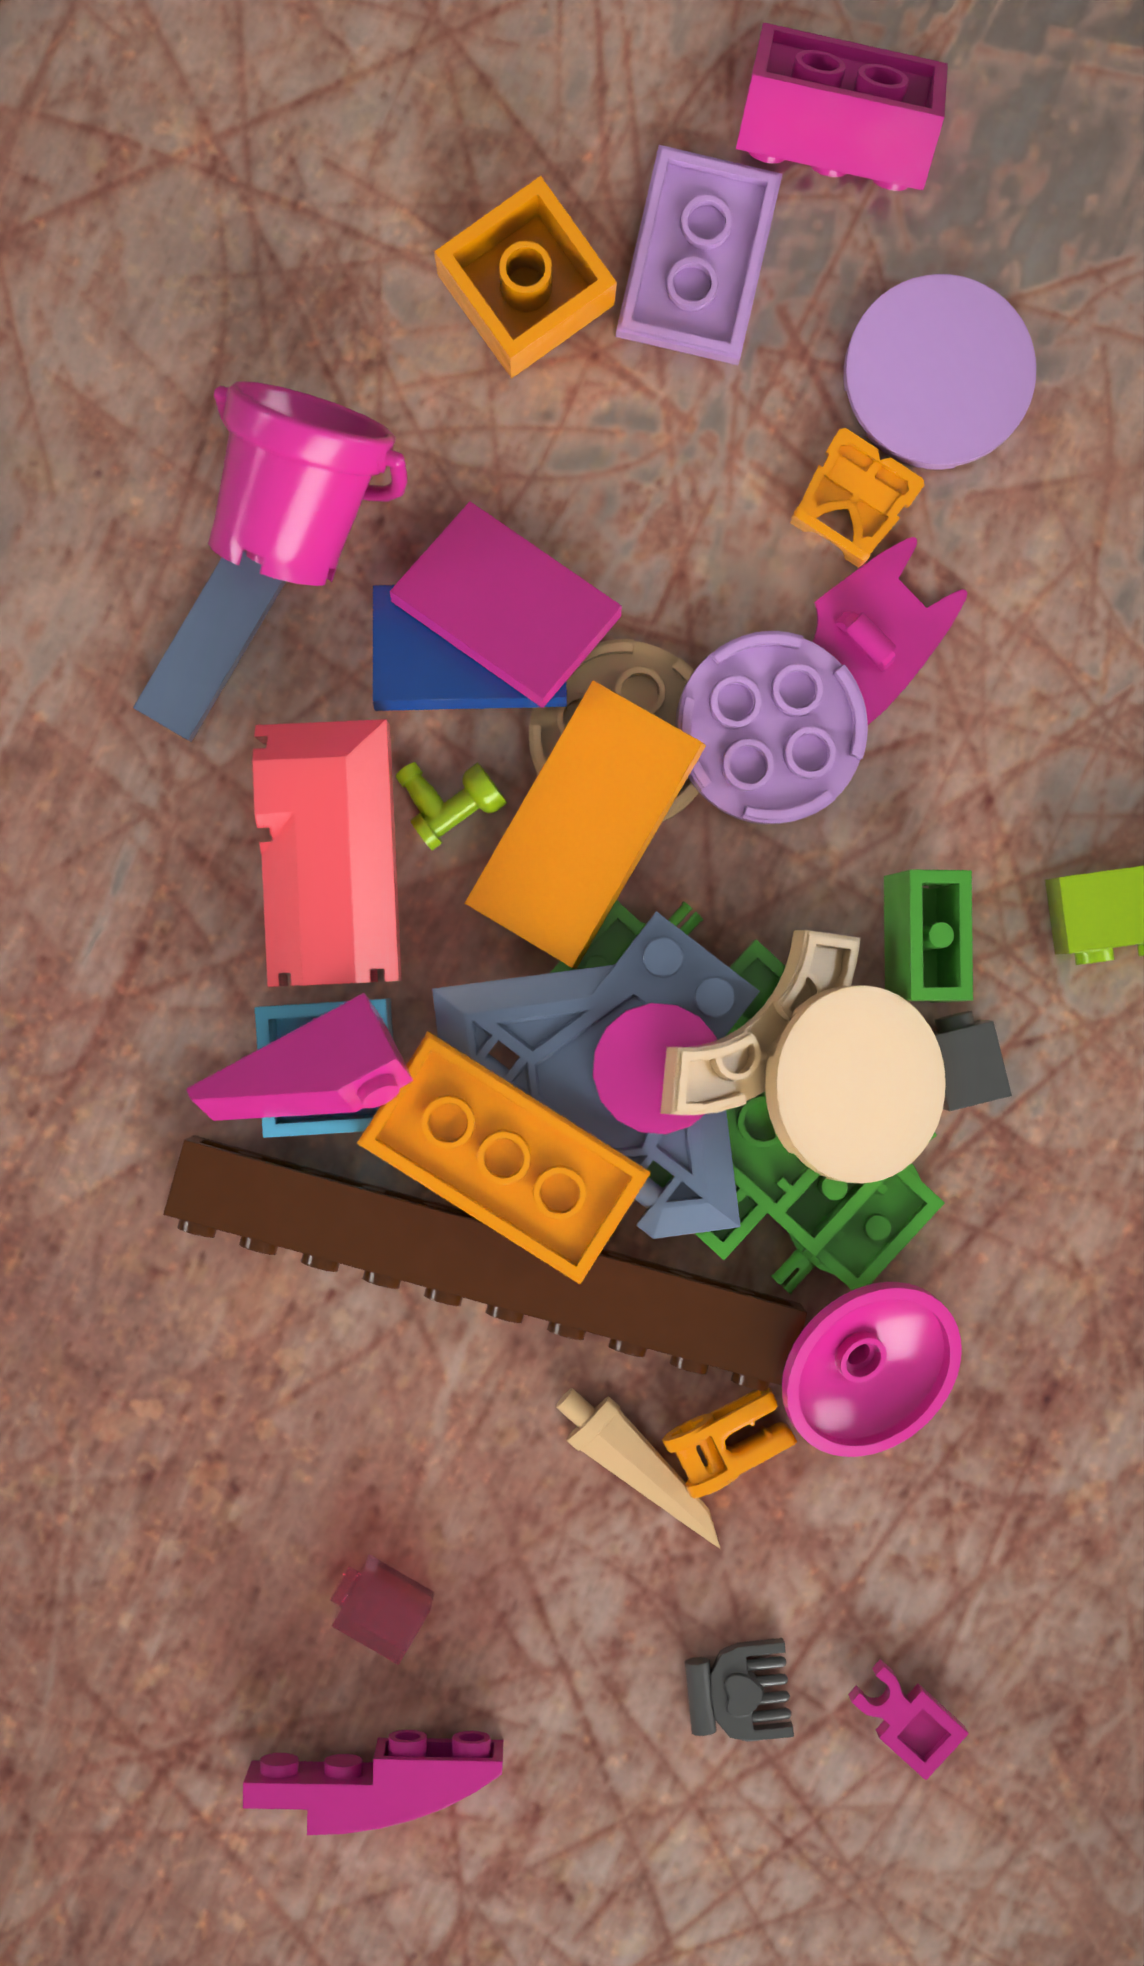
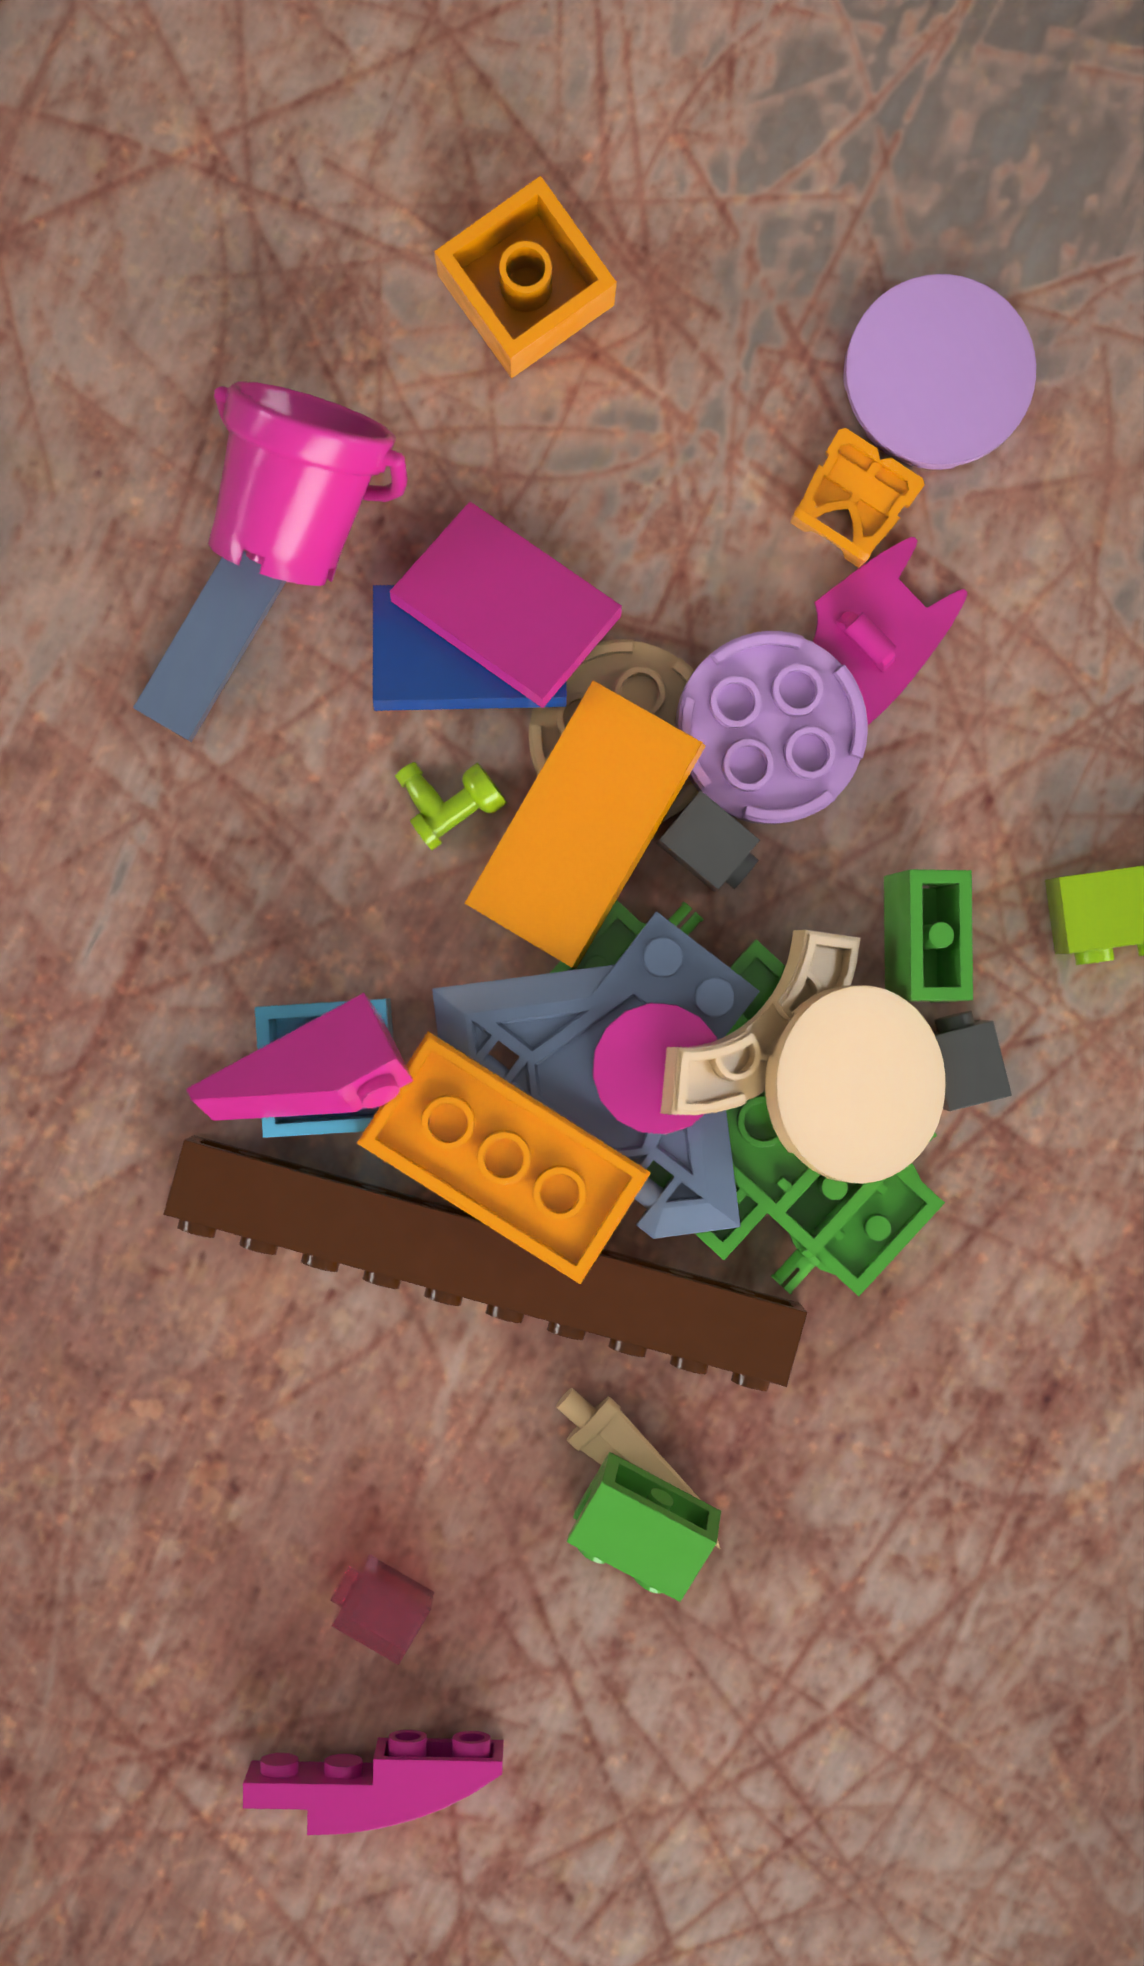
(330, 853): coral brick -> none
(644, 1527): none -> bright green brick
(698, 255): lavender tile -> none
(710, 844): none -> dark grey brick
(729, 1461): light orange piece -> none
(733, 1691): dark grey piece -> none
(843, 108): dark pink slope -> none
(871, 1369): dark pink dish -> none
(913, 1723): dark pink plate -> none

